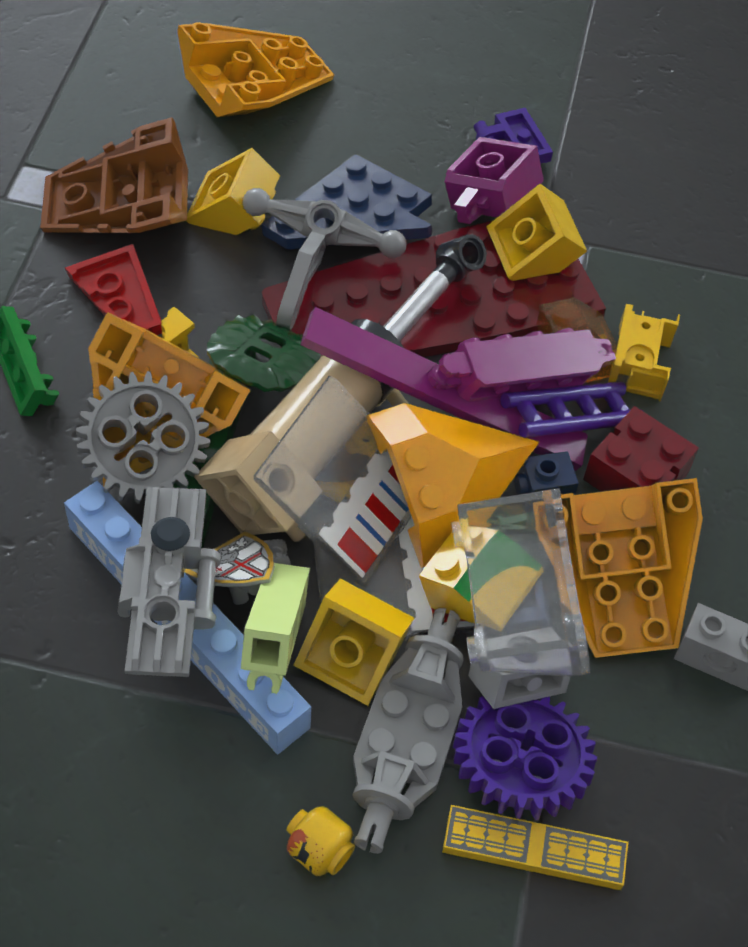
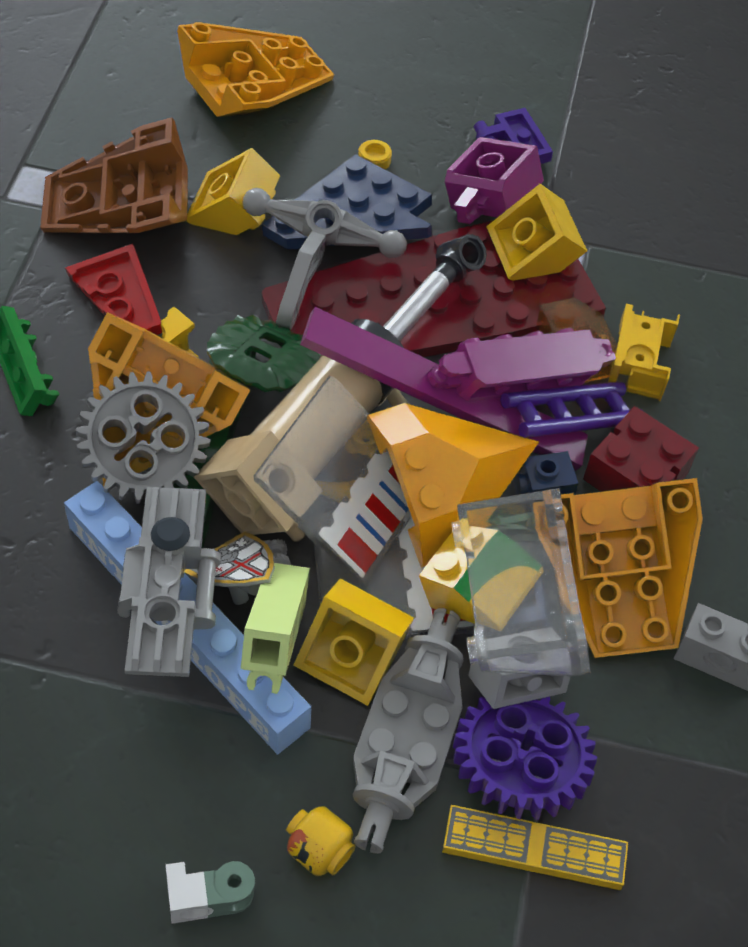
(209, 892): none -> leg
(376, 152): none -> yellow tile

